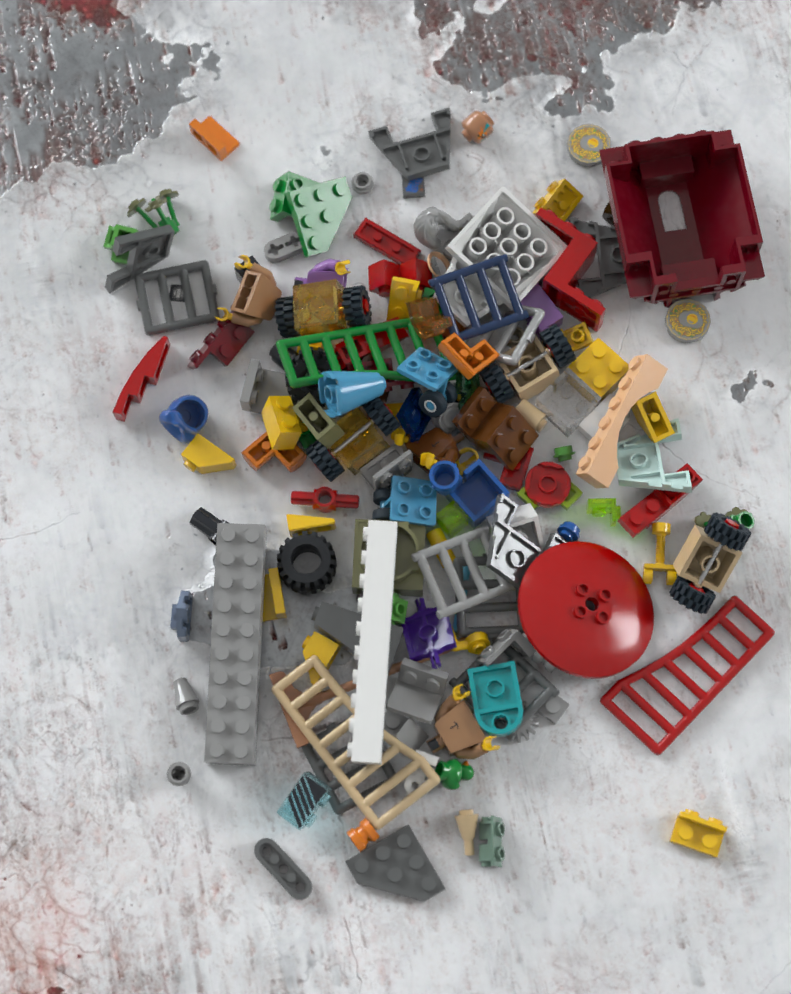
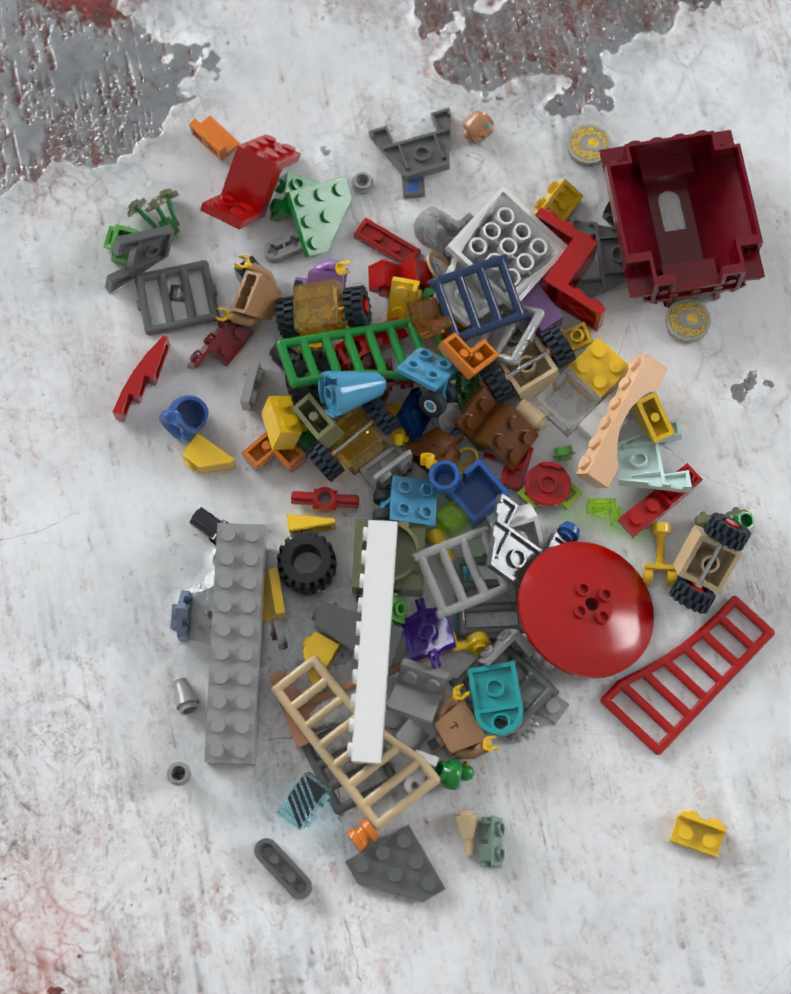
(251, 181): none -> red bracket

